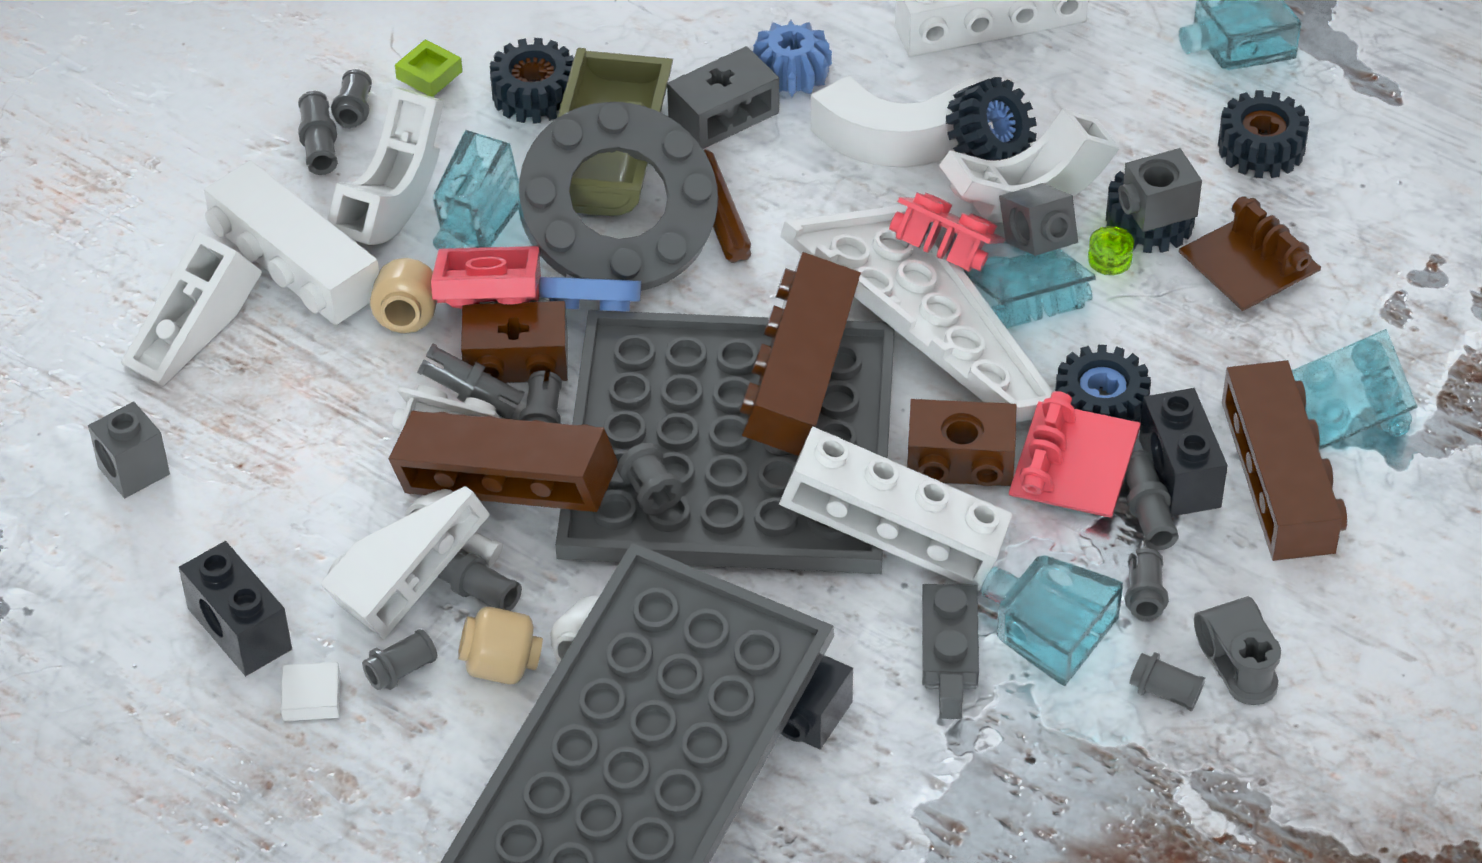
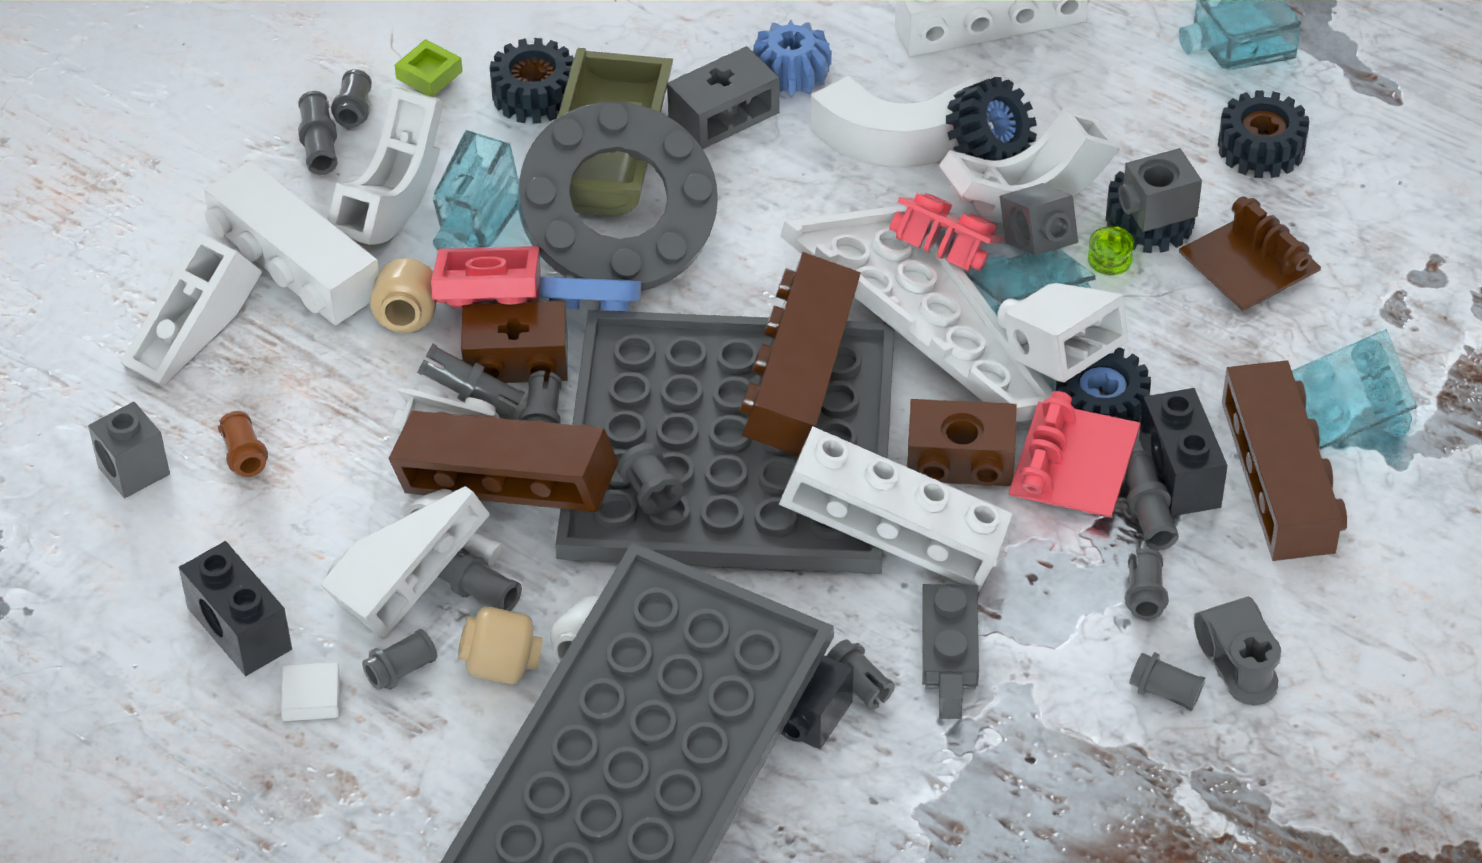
(245, 453): none -> dark orange pin
(728, 223): reddish brown axle -> none
(867, 679): none -> dark grey pin
(1054, 613): clear light blue torso -> none
(1063, 328): none -> white torso

